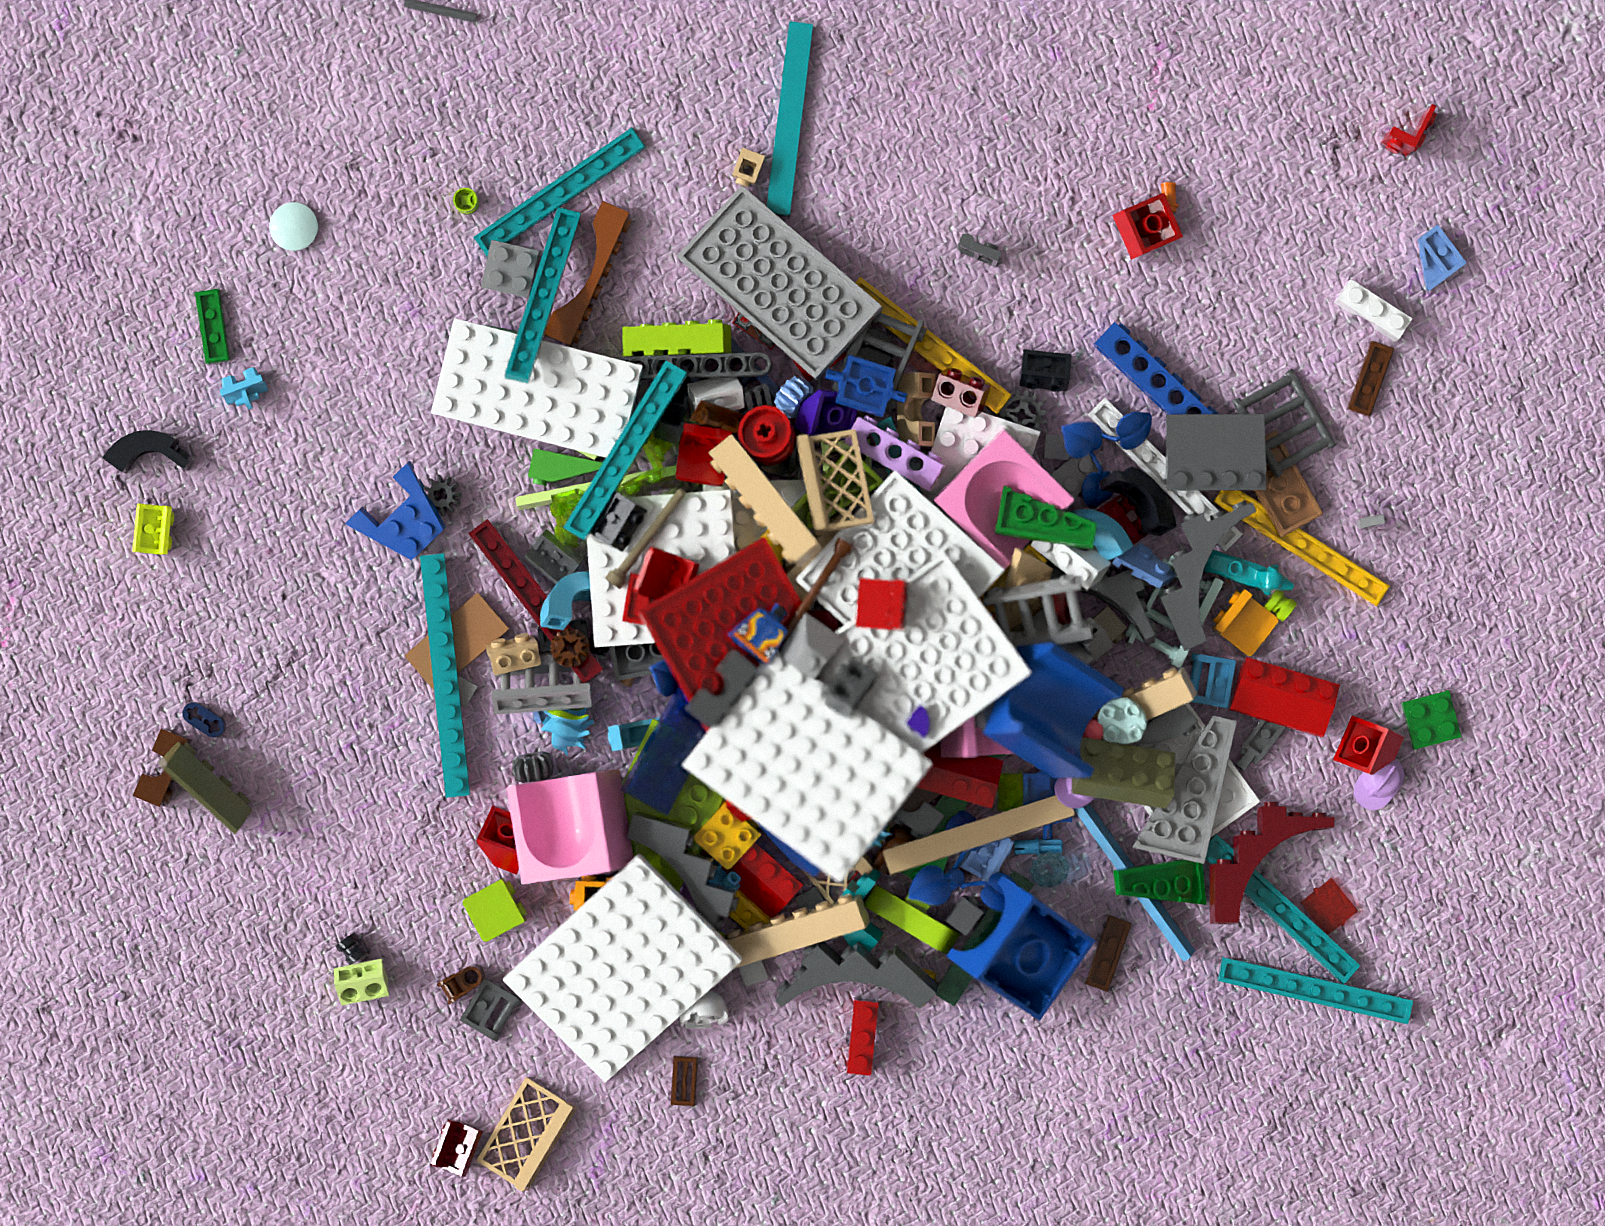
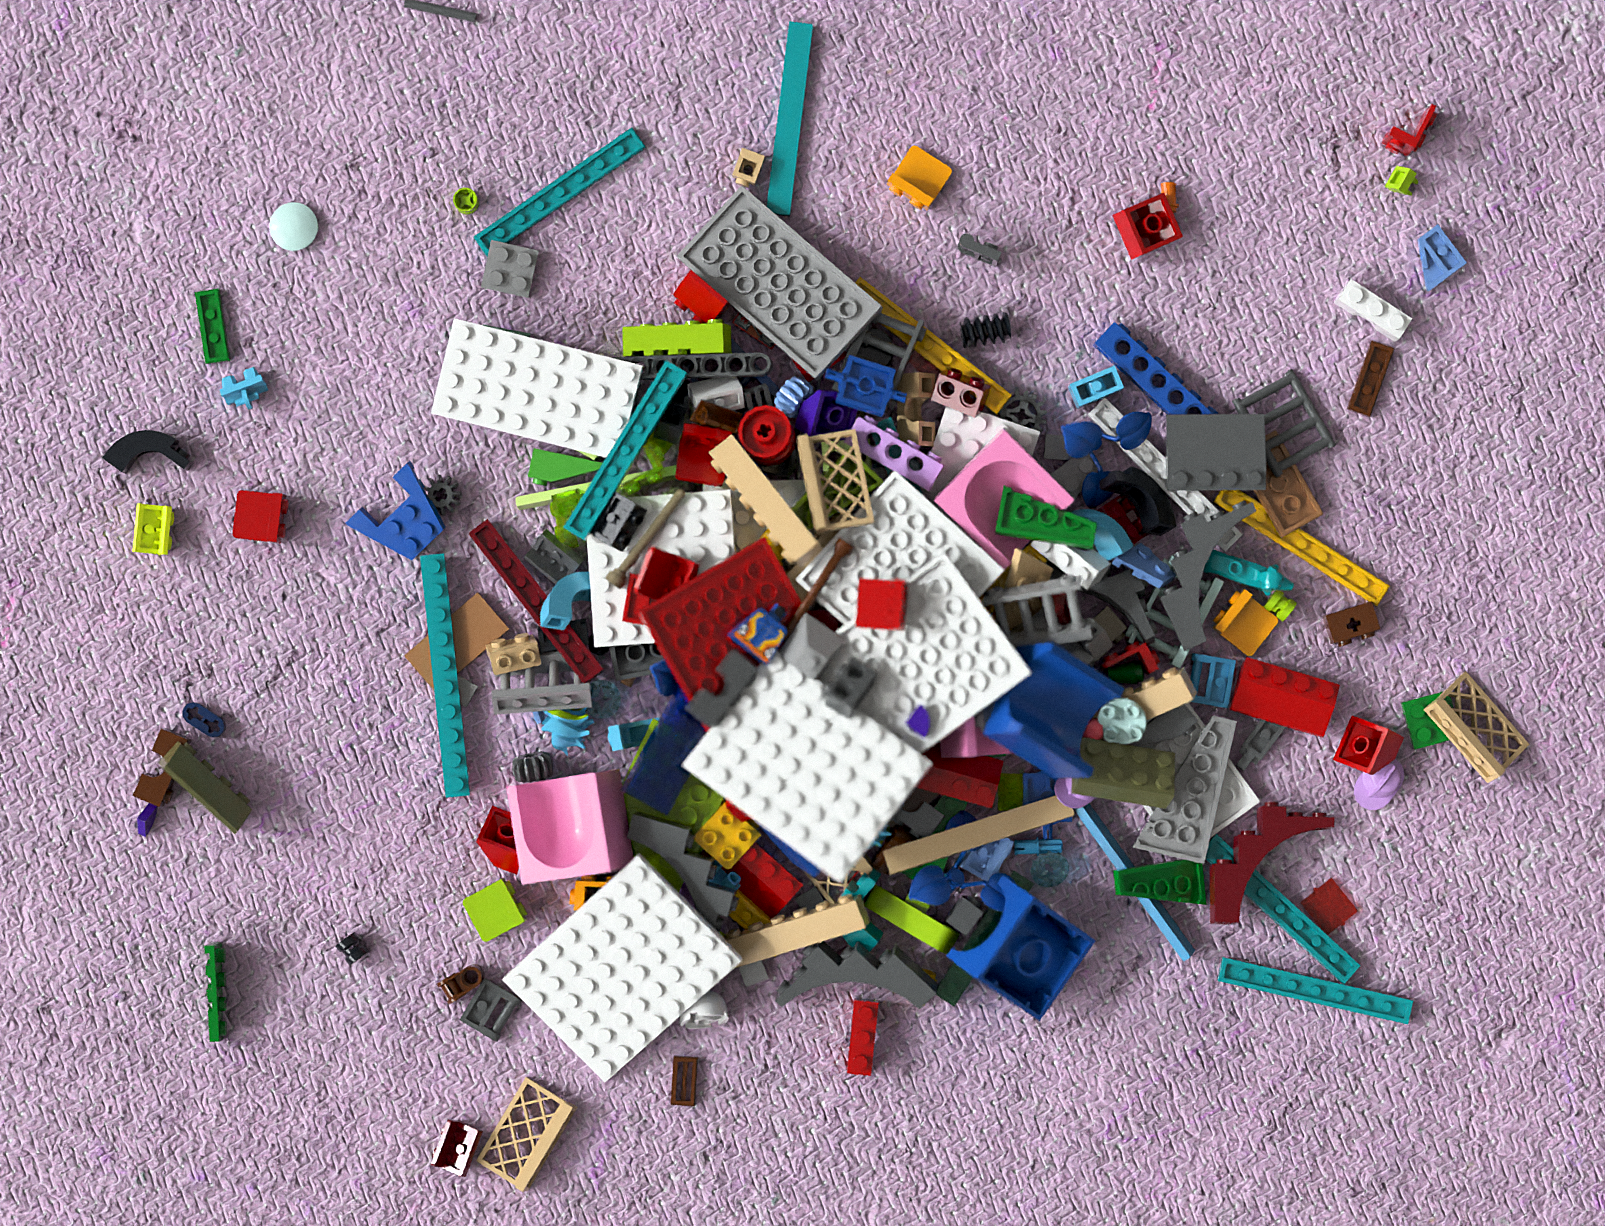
(146, 819): none -> dark purple tile
(213, 970): none -> green wing
(260, 516): none -> red bracket
(361, 982): yellowish green brick -> none
(542, 295): teal plate -> none
(566, 321): dark orange arch -> none
(567, 658): reddish brown gear -> none
(609, 707): none -> clear light blue gear
(699, 299): none -> red slope
(919, 178): none -> light orange bracket
(985, 329): none -> black piece
(1045, 370): black bracket -> none
(1095, 387): none -> medium azure brick
(1108, 953): reddish brown tile -> none
(1127, 673): none -> green cone
(1148, 658): none -> red bracket
(1336, 623): none -> reddish brown brick
(1370, 521): light grey tile -> none
(1401, 180): none -> lime tile
(1466, 737): none -> tan fence

